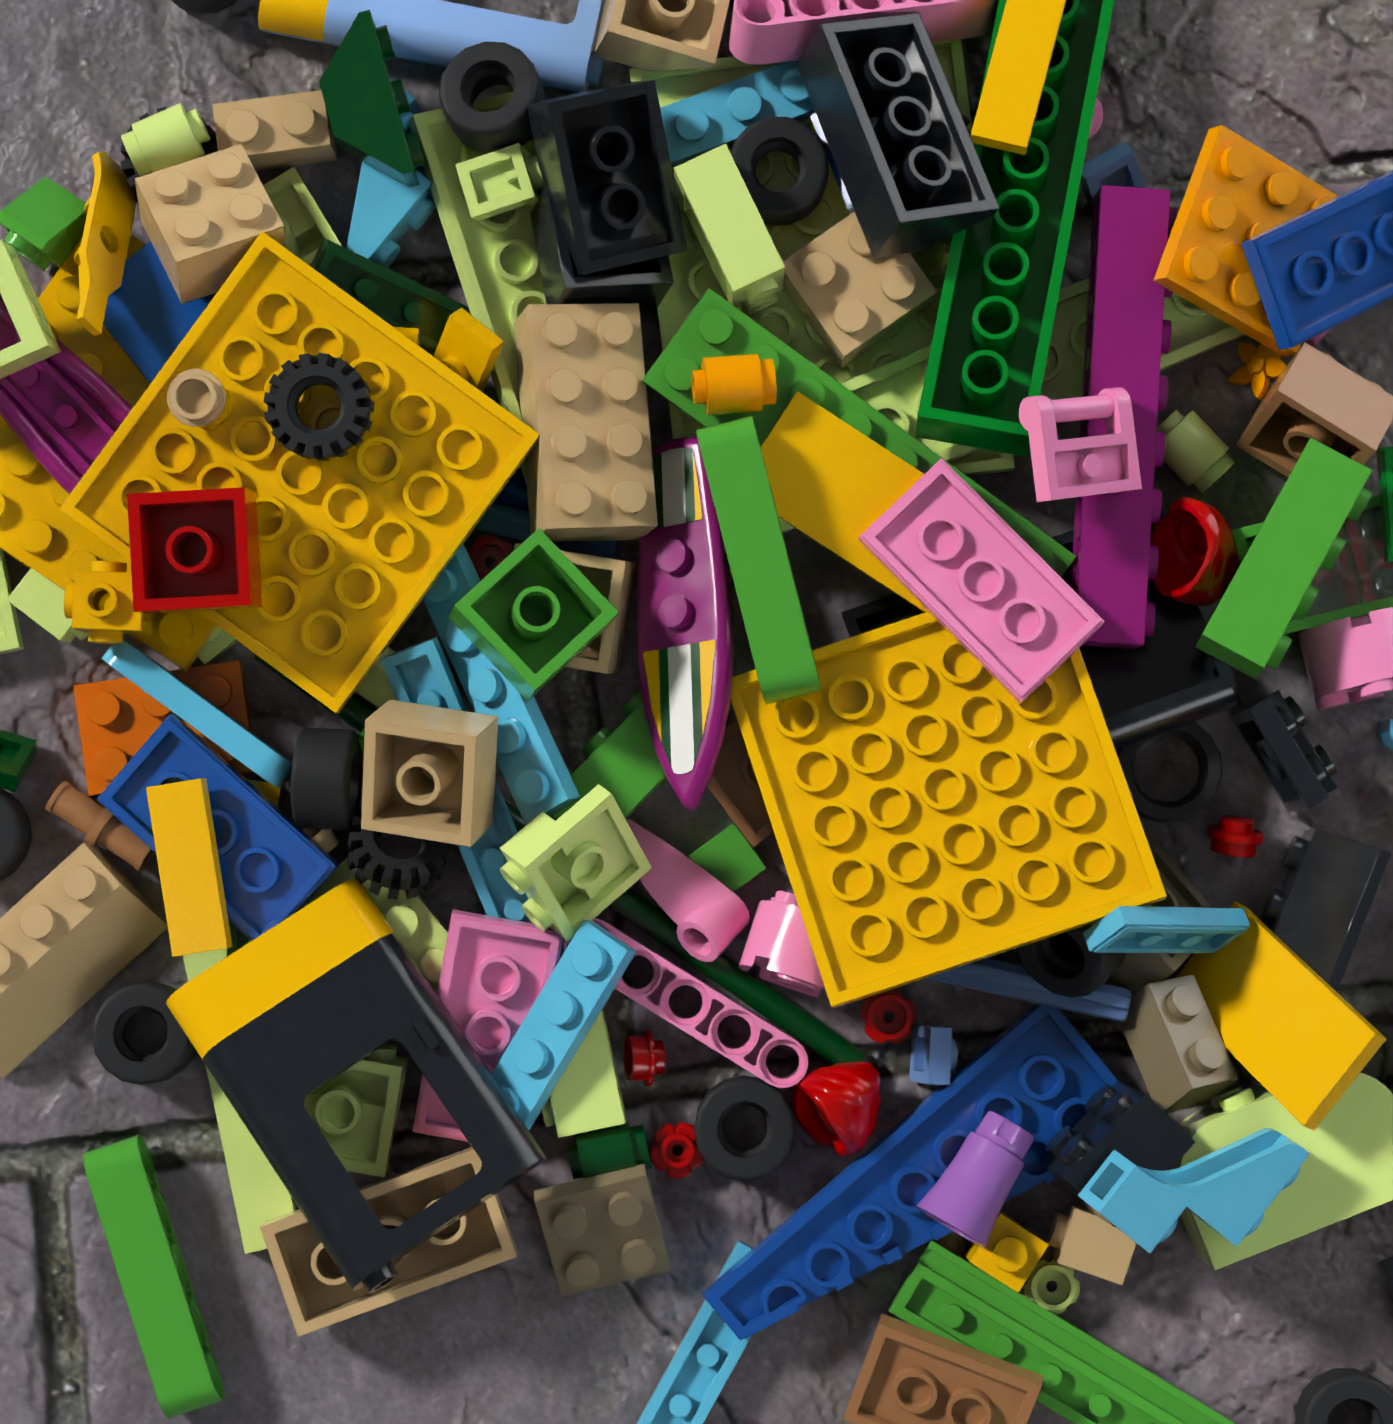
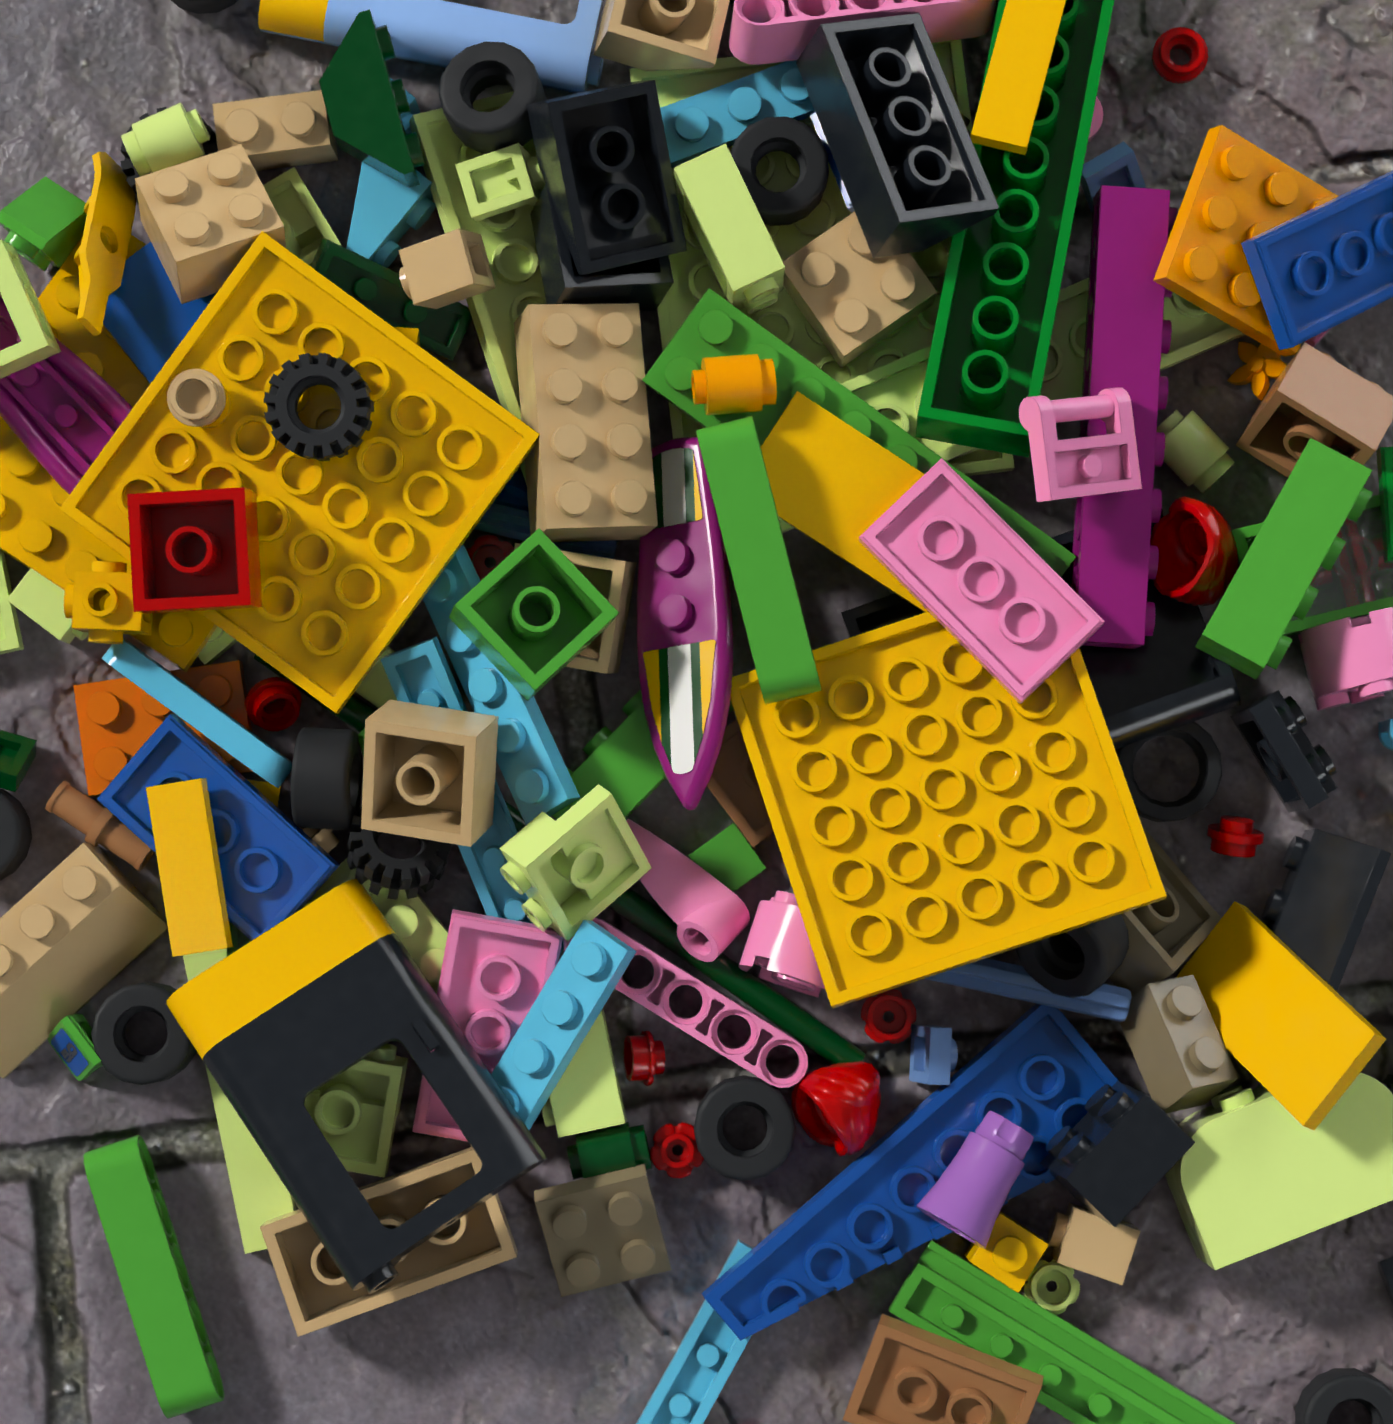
(75, 1046): none -> bright green slope
(278, 714): none -> red plate
(445, 269): none -> tan brick
(468, 348): yellow plate -> none
(1166, 930): medium azure tile -> none
(1183, 39): none -> red plate
(1221, 1188): medium azure arch -> none

